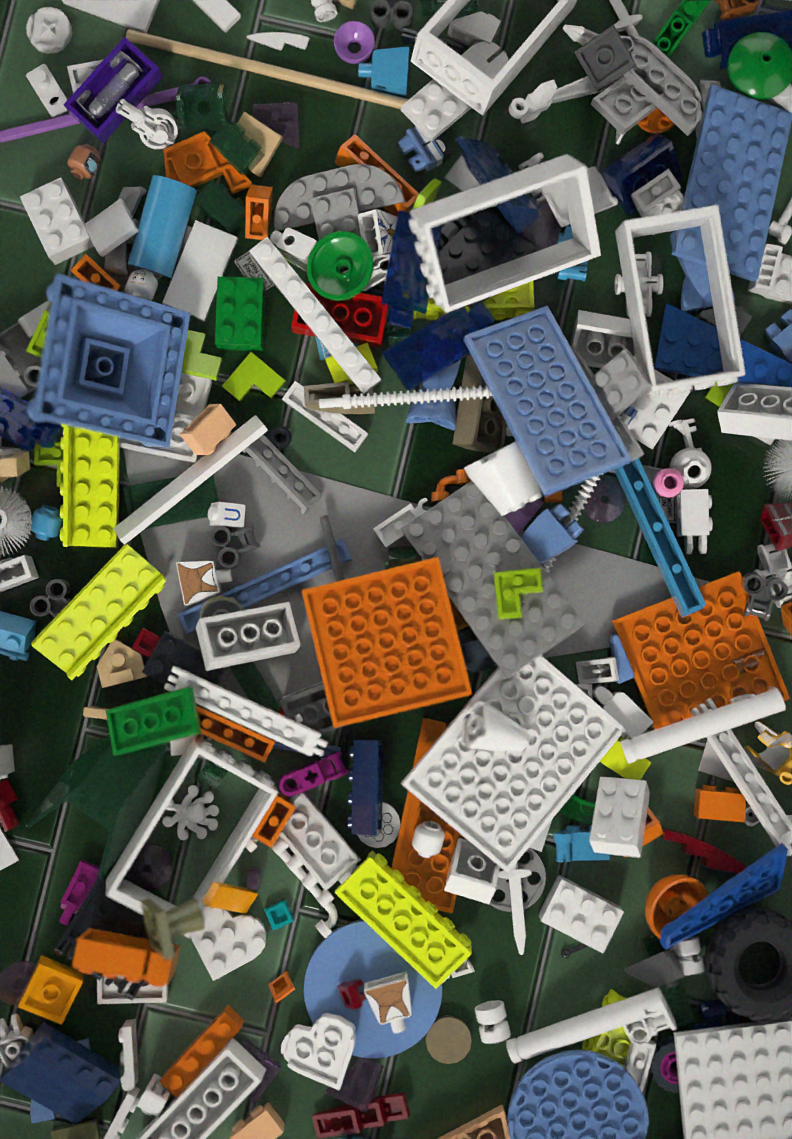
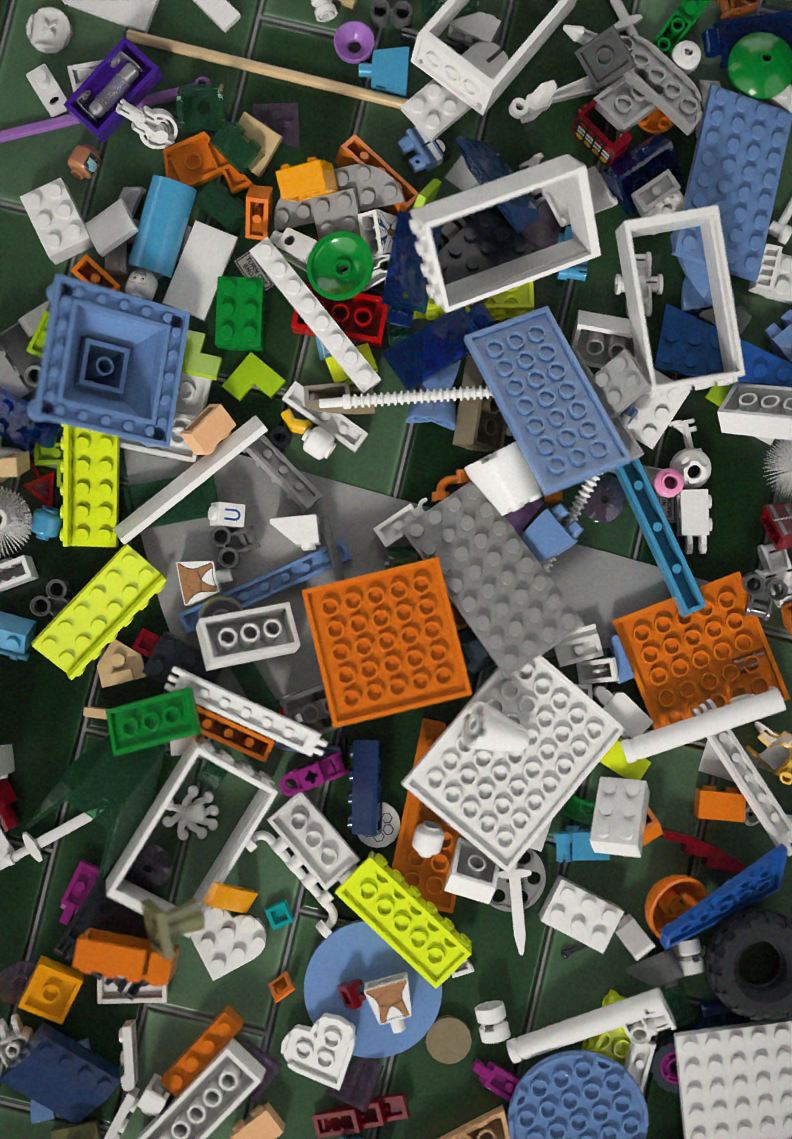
(33, 846): none -> white sword
(43, 486): none -> piece
(254, 877): clear purple tile -> none
(275, 820): orange brick -> none
(277, 39): white sticker -> none
(296, 425): none -> yellow arm
(301, 530): none -> white slope
(306, 180): none -> light orange container
(318, 442): none -> white head
(496, 1078): none -> magenta hinge
(510, 586): lime tile -> none
(579, 646): none -> white plate
(595, 140): none -> panel
(633, 936): none -> white slope
(686, 56): none -> white head

